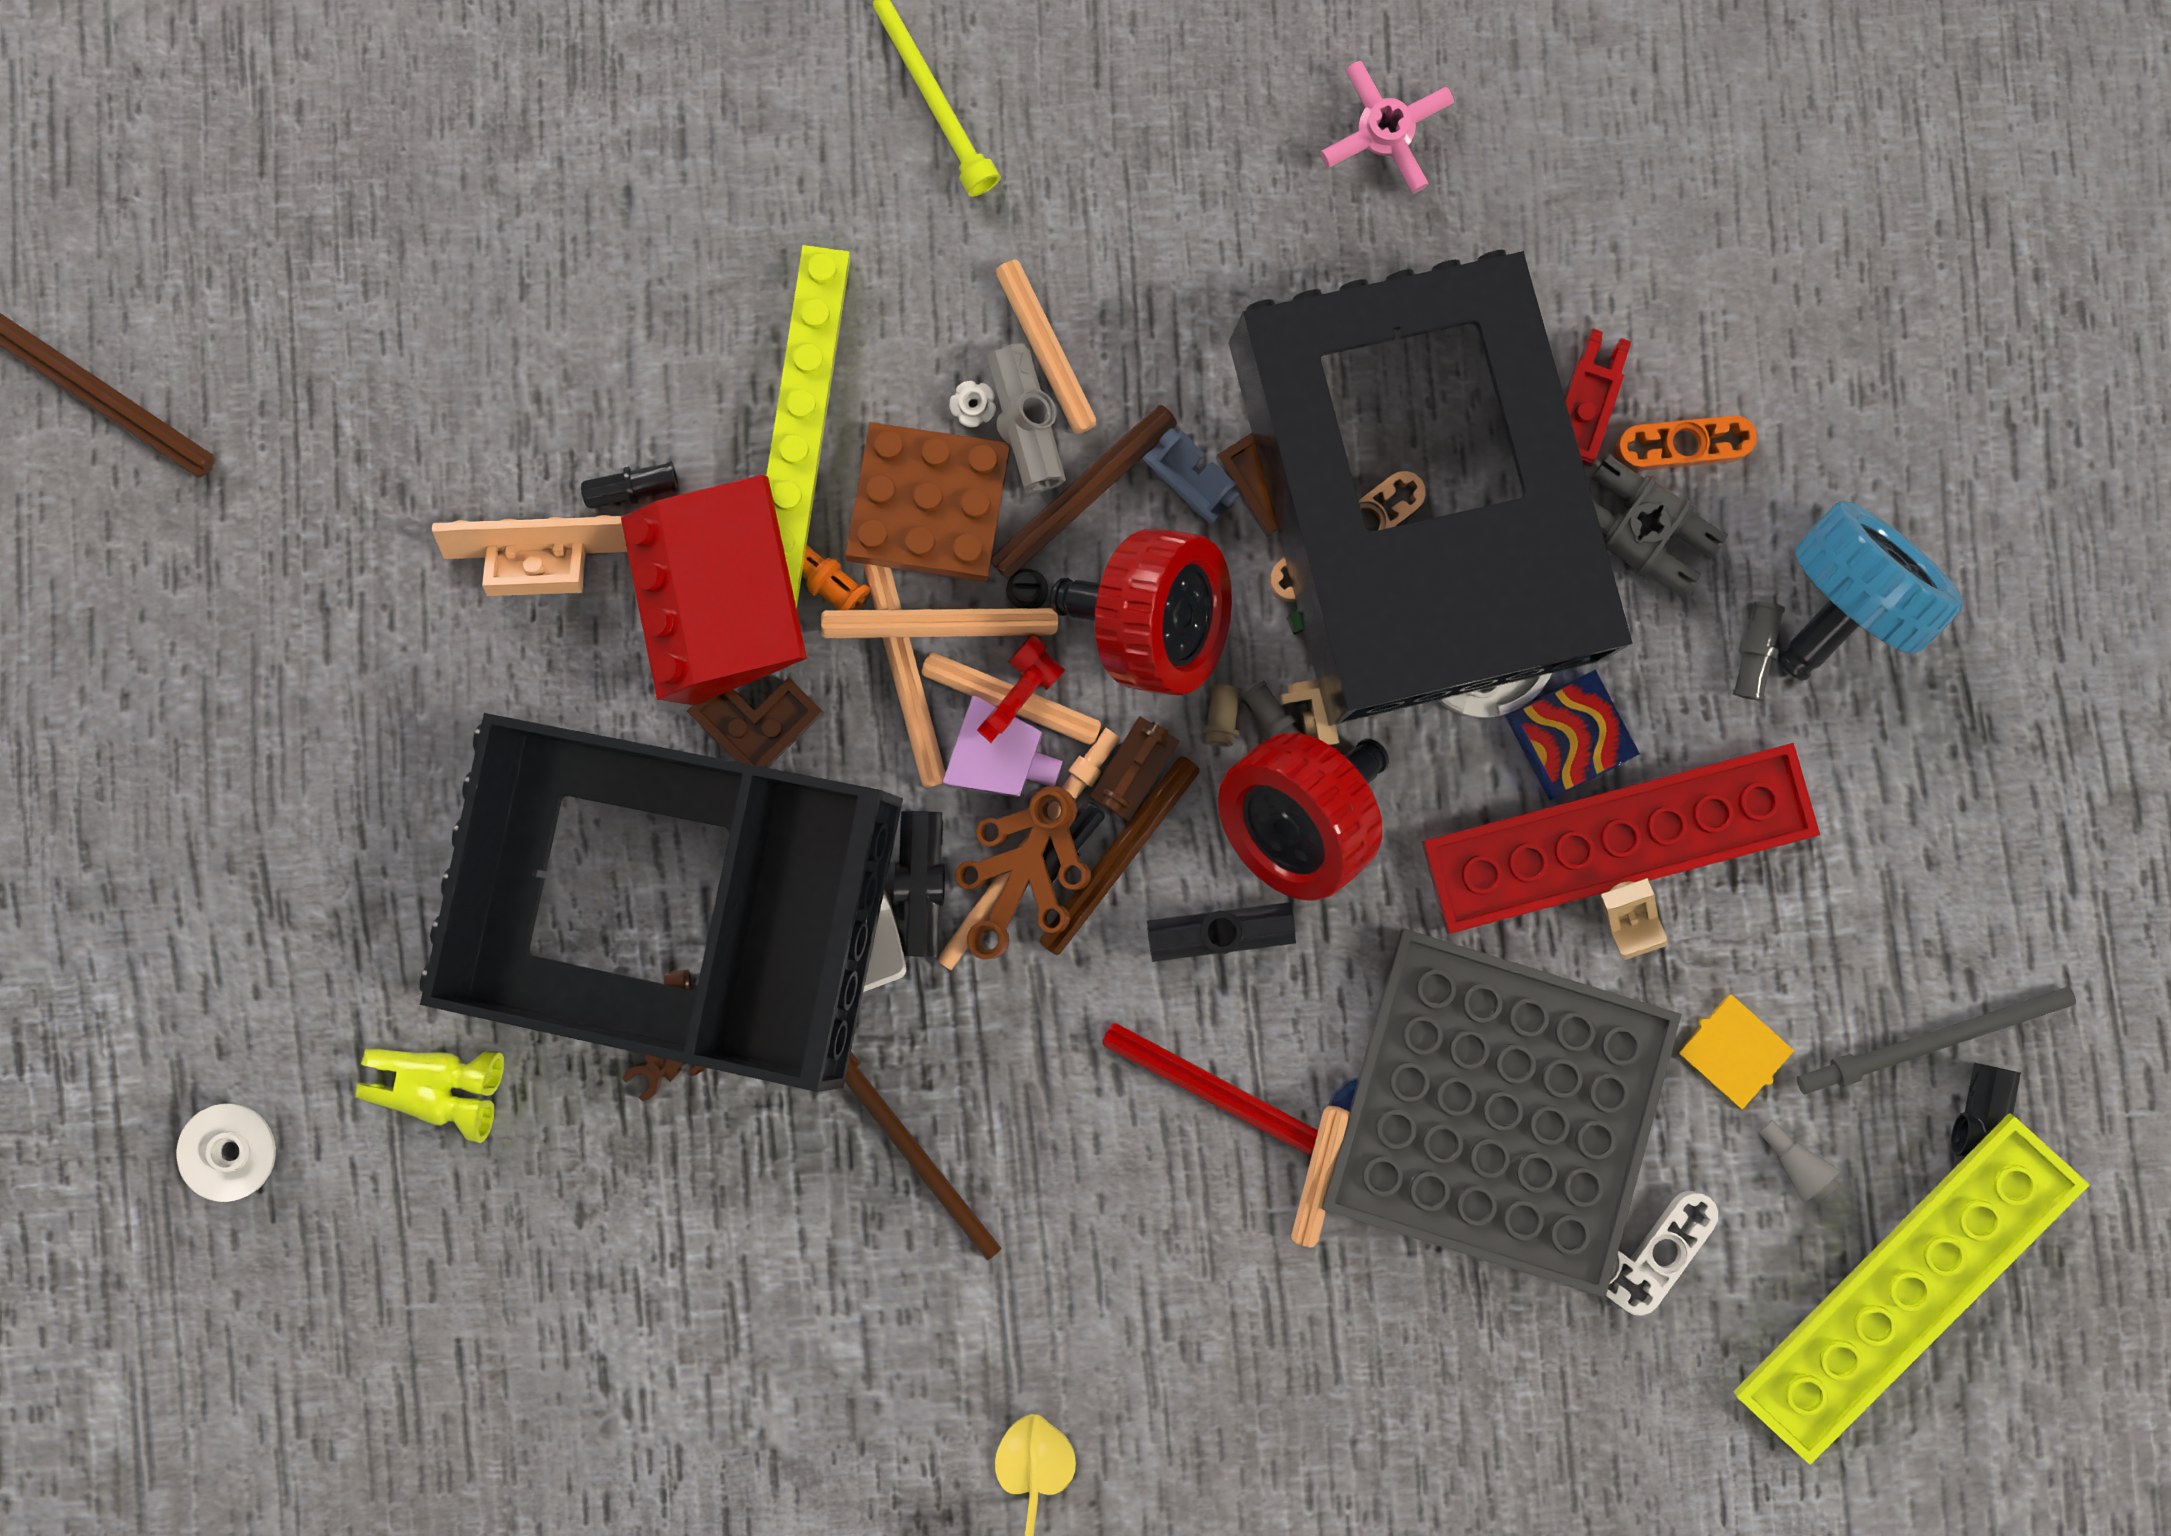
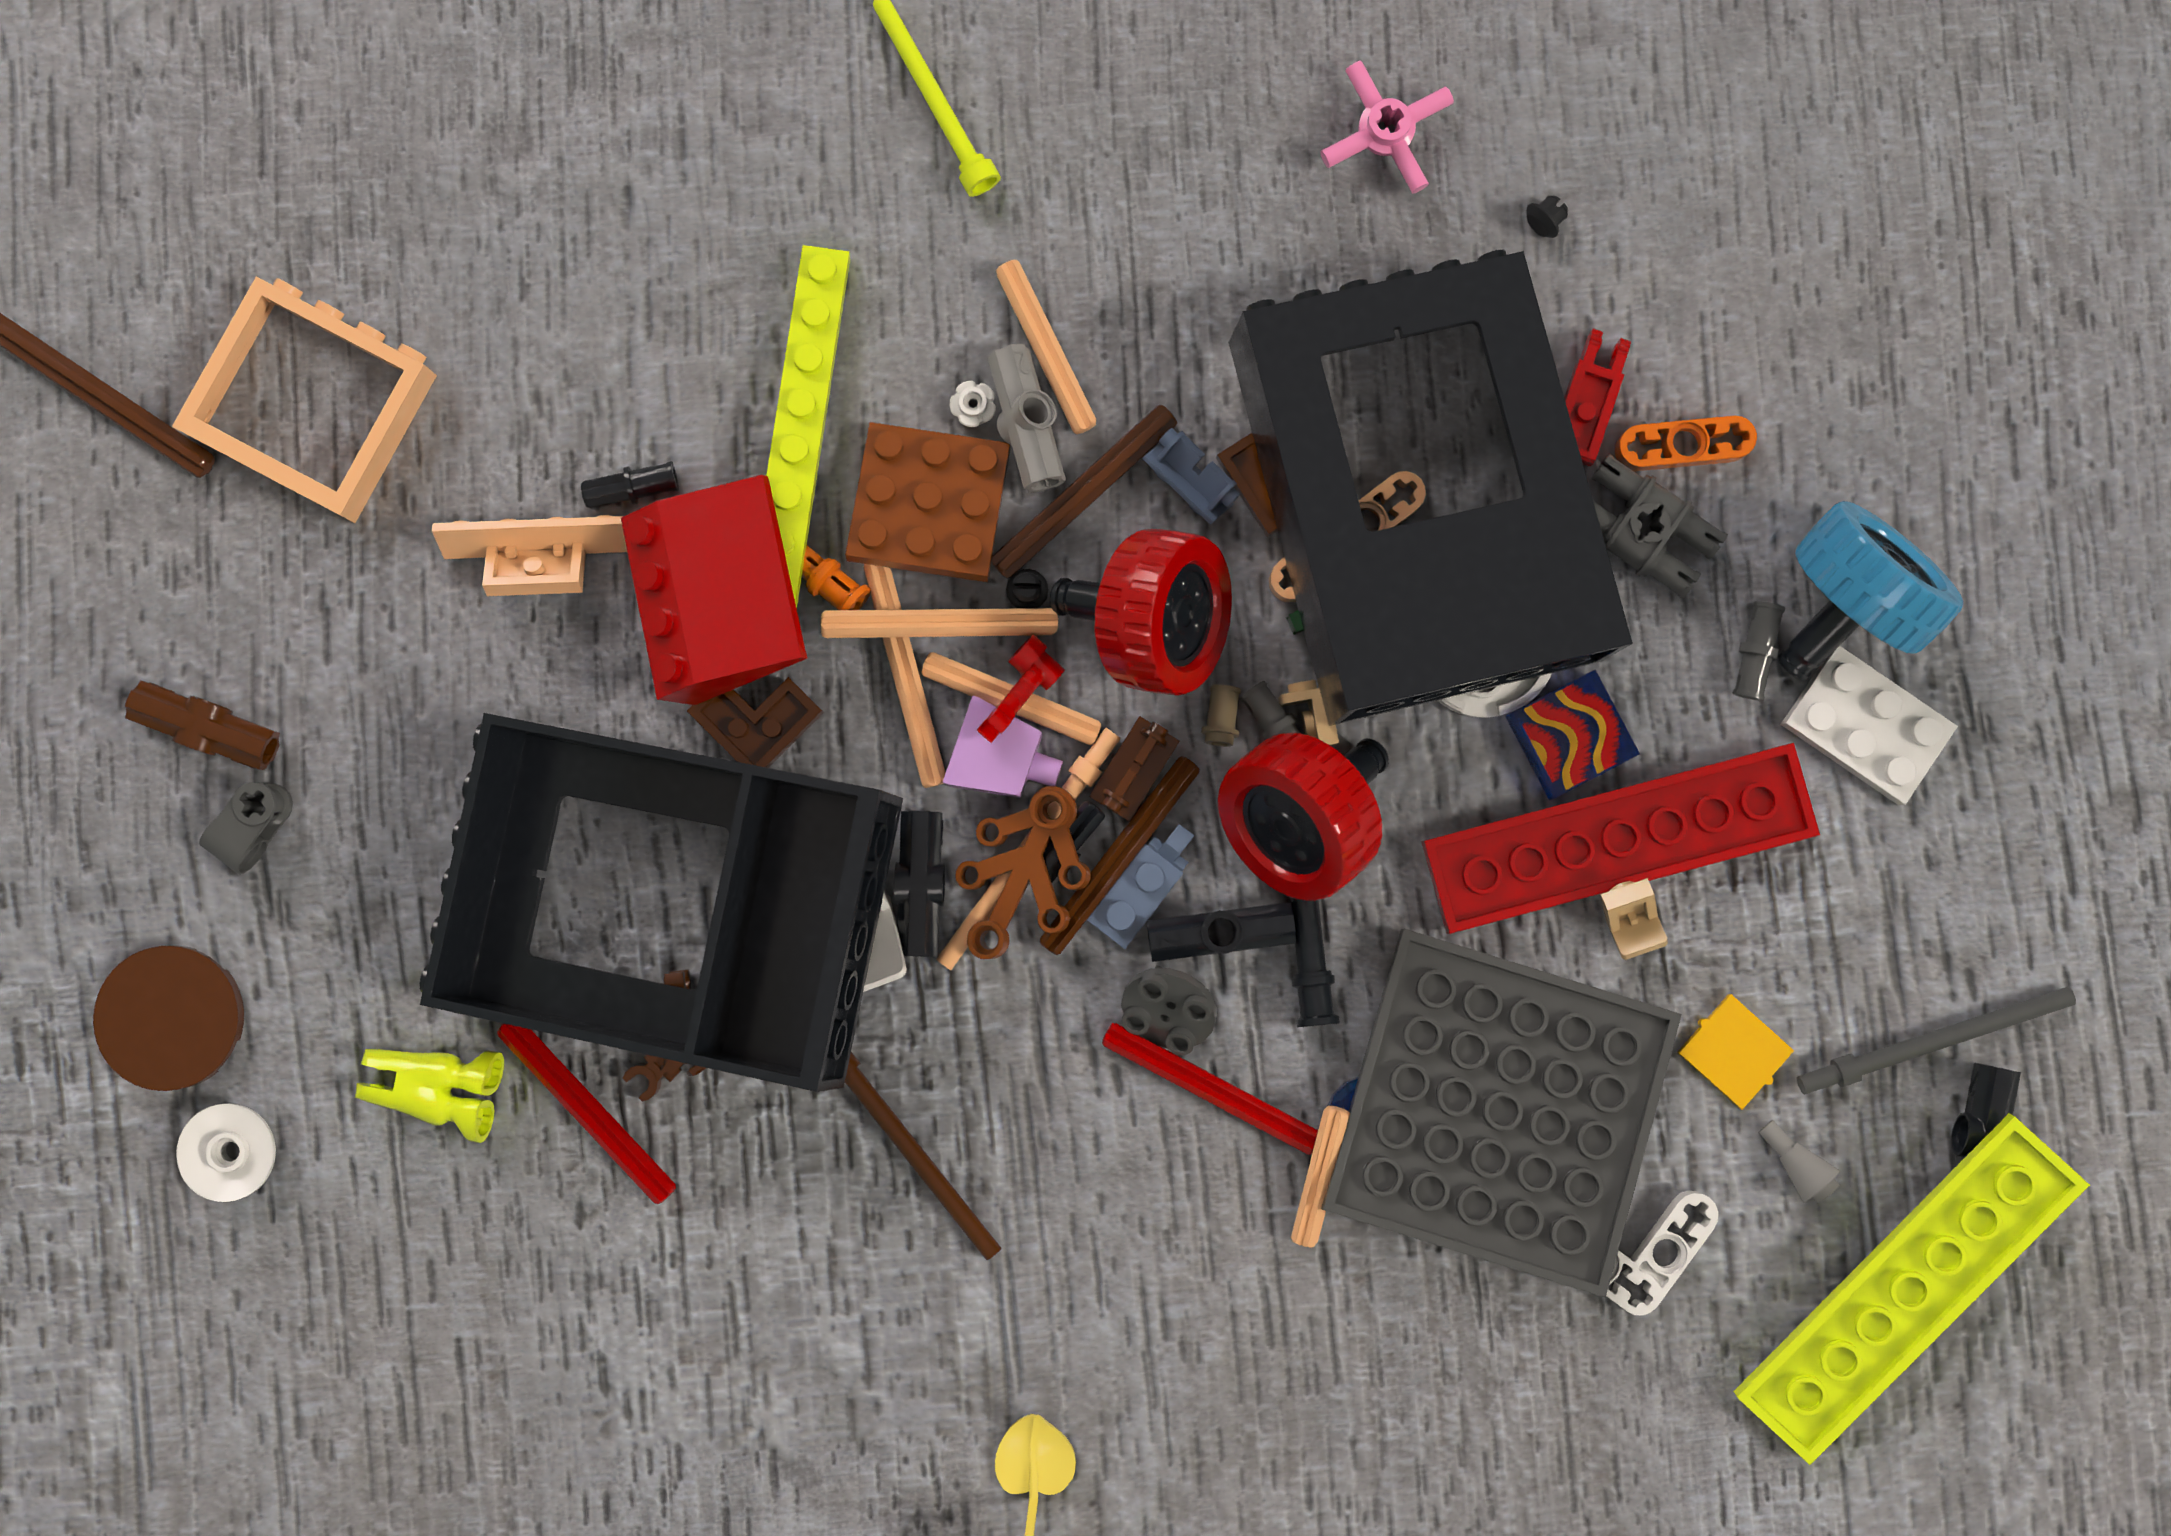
(168, 1018): none -> reddish brown tile
(202, 725): none -> reddish brown piece
(241, 831): none -> dark grey piece
(382, 438): none -> light nougat window
(588, 1112): none -> red axle
(1142, 887): none -> sand blue hinge
(1150, 999): none -> dark grey plate
(1313, 979): none -> black pin
(1546, 216): none -> black piece
(1869, 725): none -> white plate

